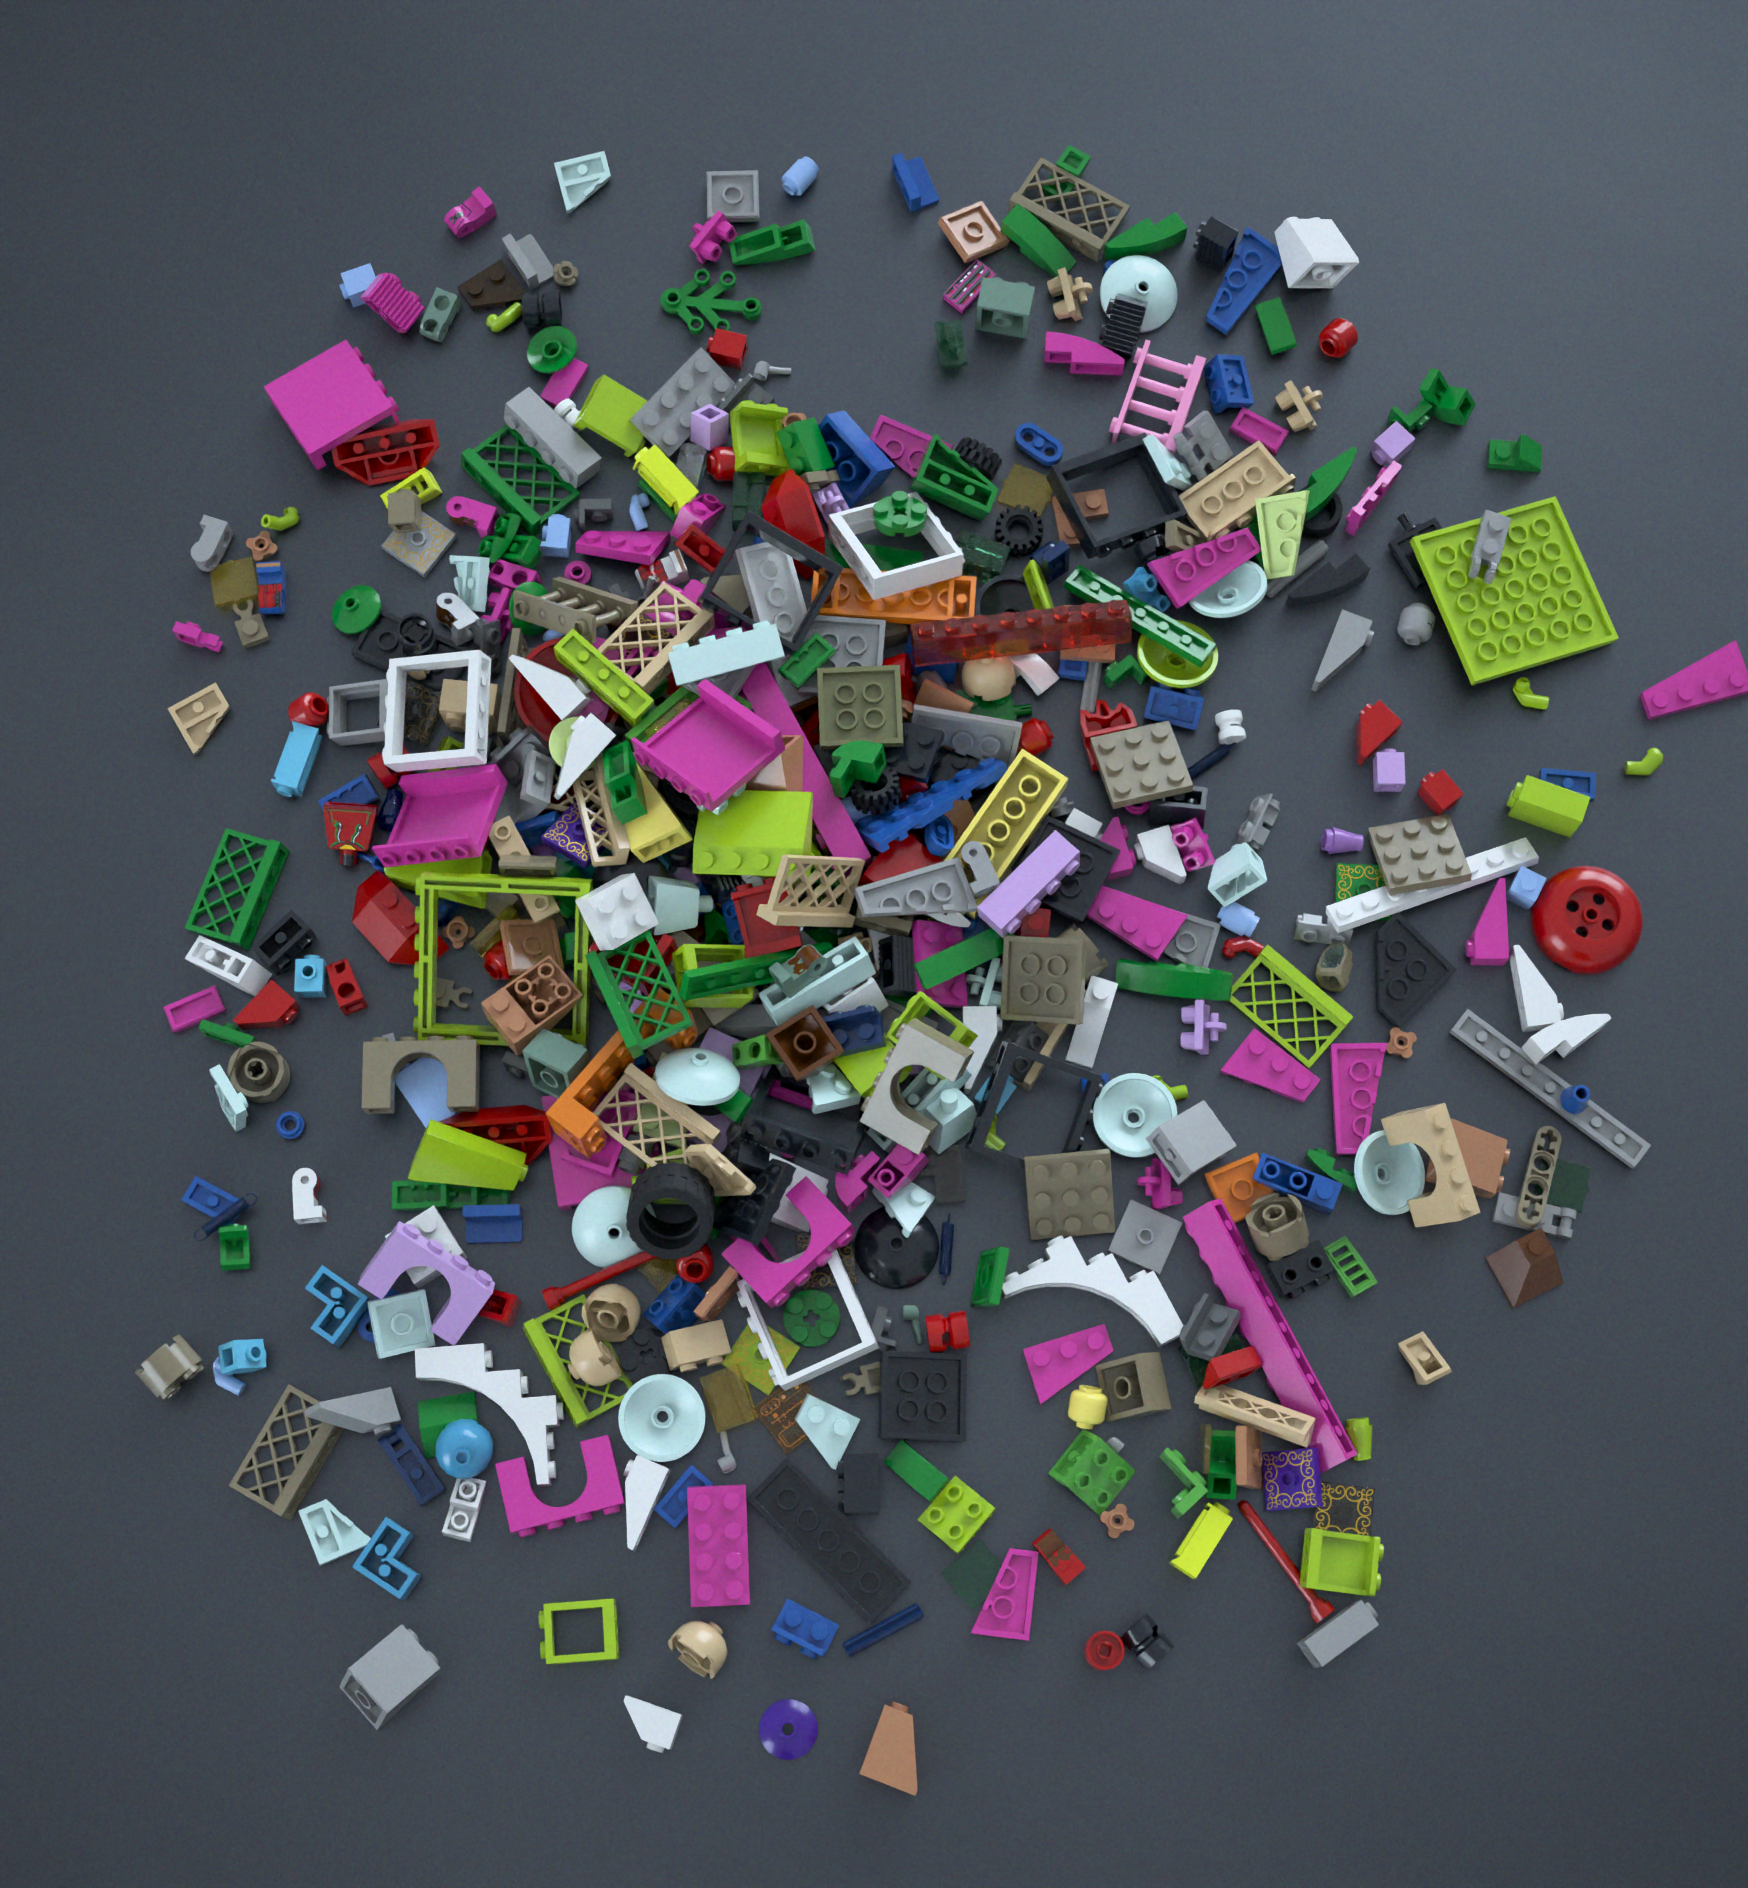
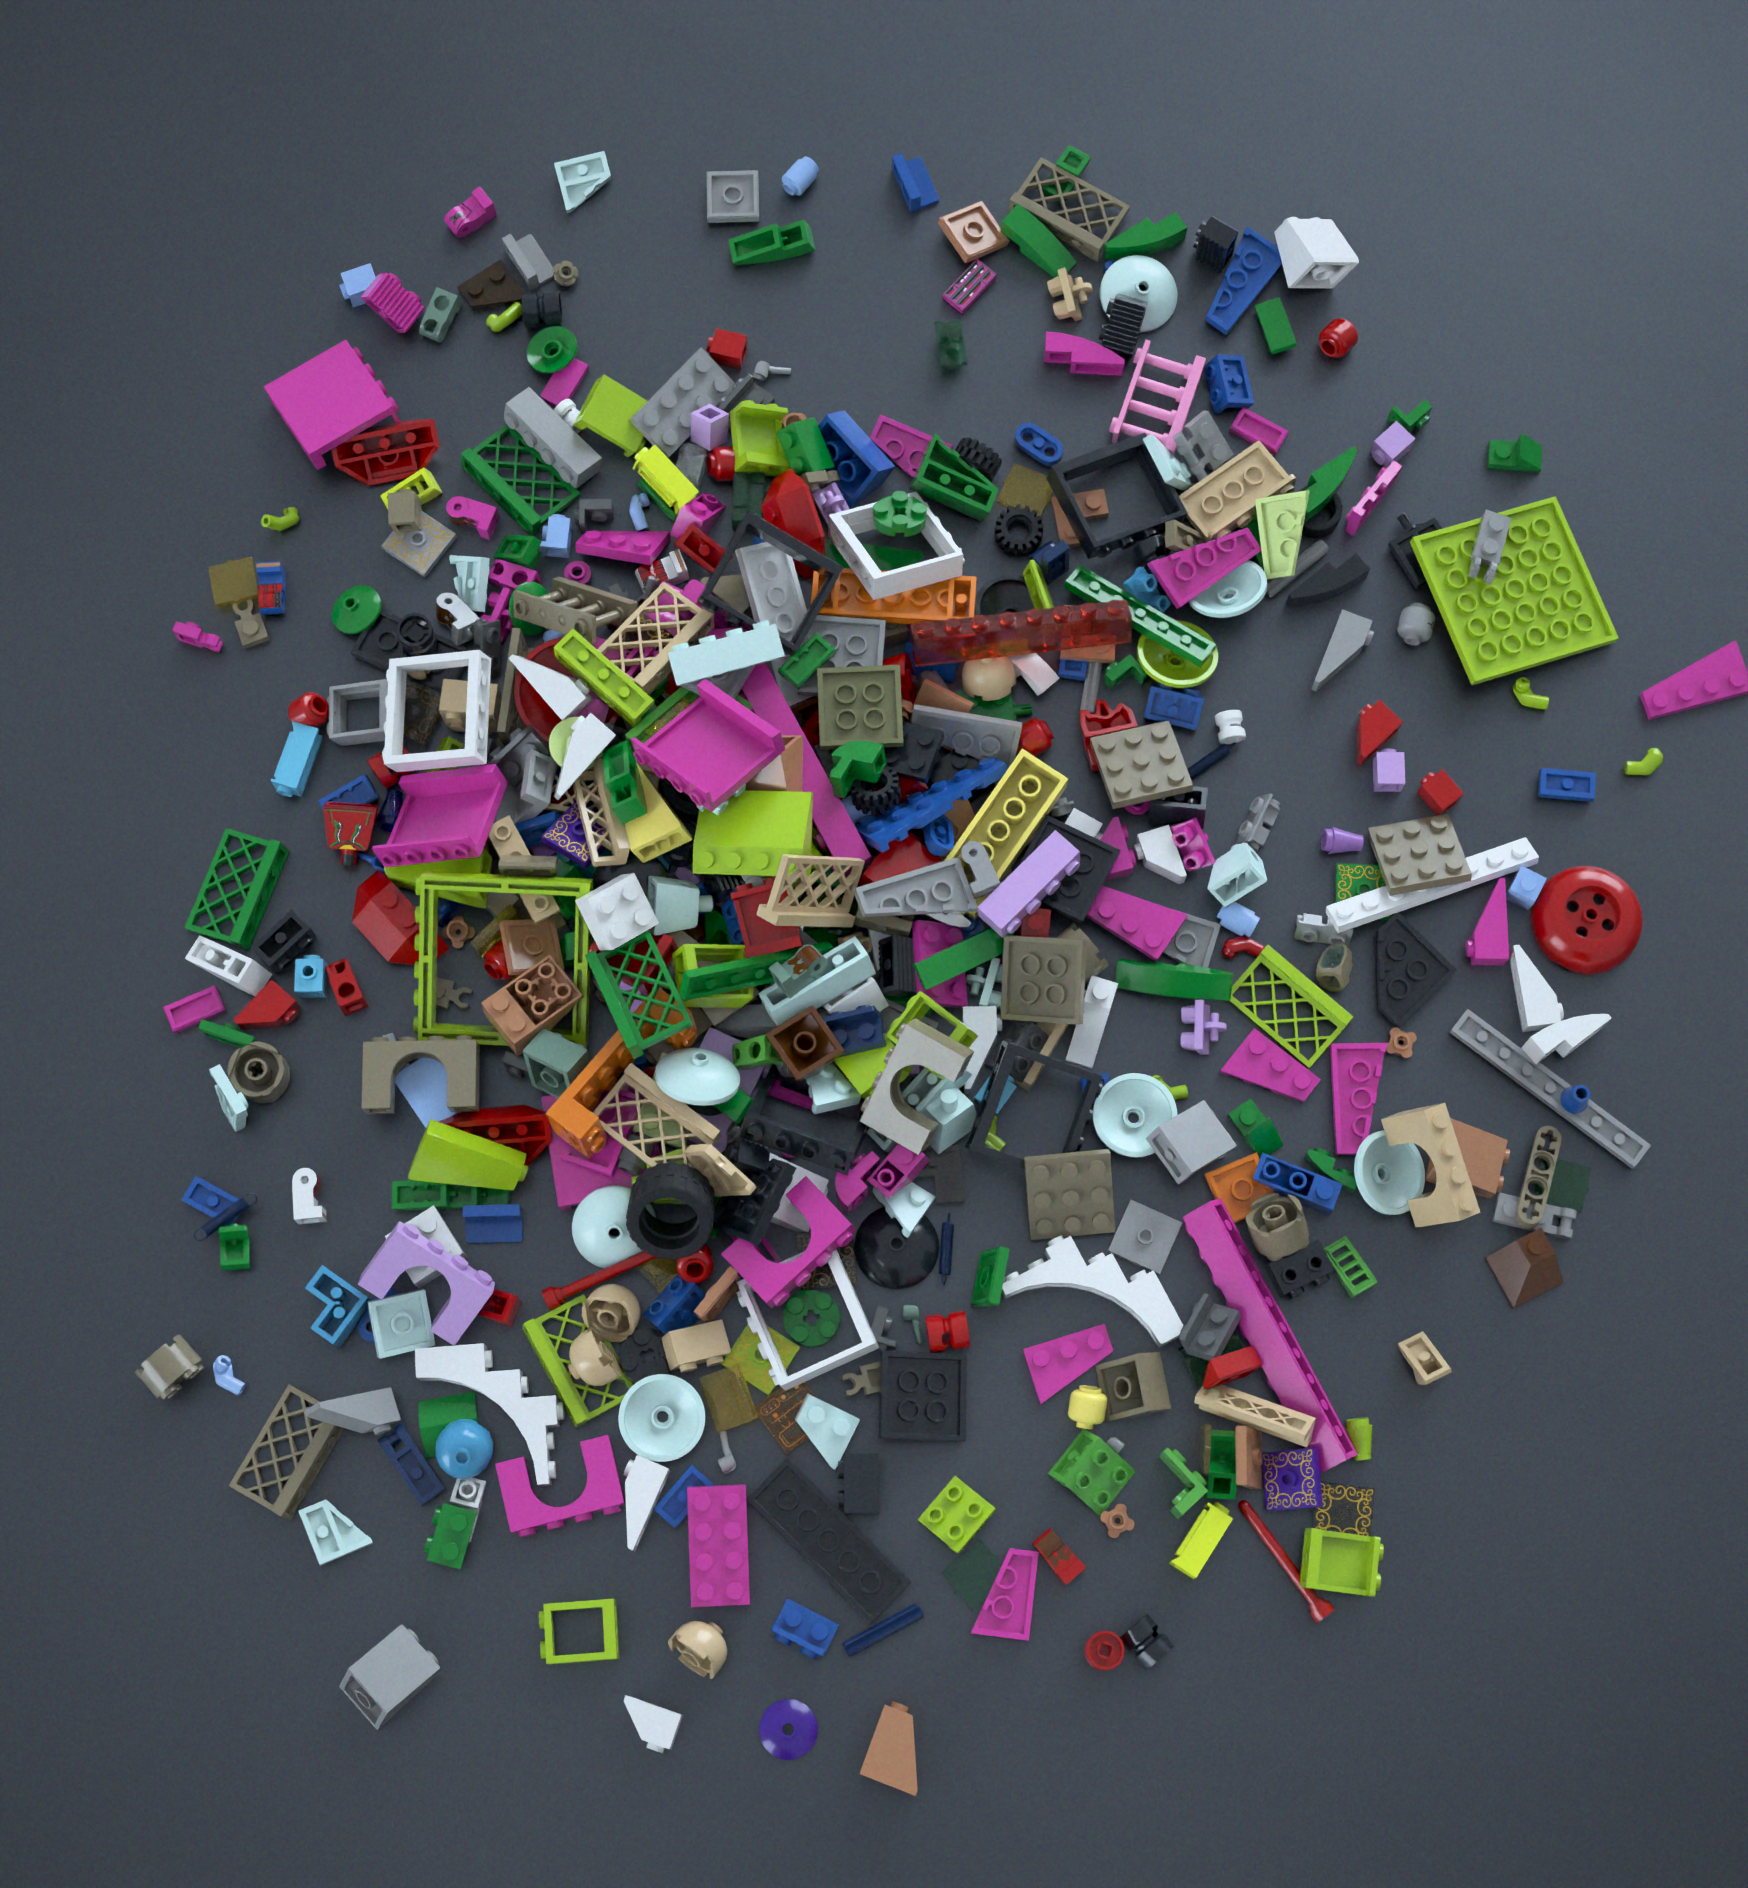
(200, 715): tan wing -> none
(212, 543): light grey leg -> none
(242, 1356): medium azure brick -> none
(265, 552): nougat plate -> none
(286, 1117): blue plate -> none
(381, 1560): dark azure brick -> none
(451, 1535): none -> green bracket
(505, 529): green slope -> none
(707, 303): green plant -> none
(710, 235): dark pink hips -> none
(916, 1470): green slope -> none
(982, 555): clear green brick -> none
(1005, 307): sand green brick -> none
(1158, 1186): dark pink hips -> none
(1255, 1129): none -> green slope
(1303, 417): tan hips -> none
(1339, 1633): light grey window -> none
(1448, 402): green brick -> none
(1547, 805): lime brick -> none

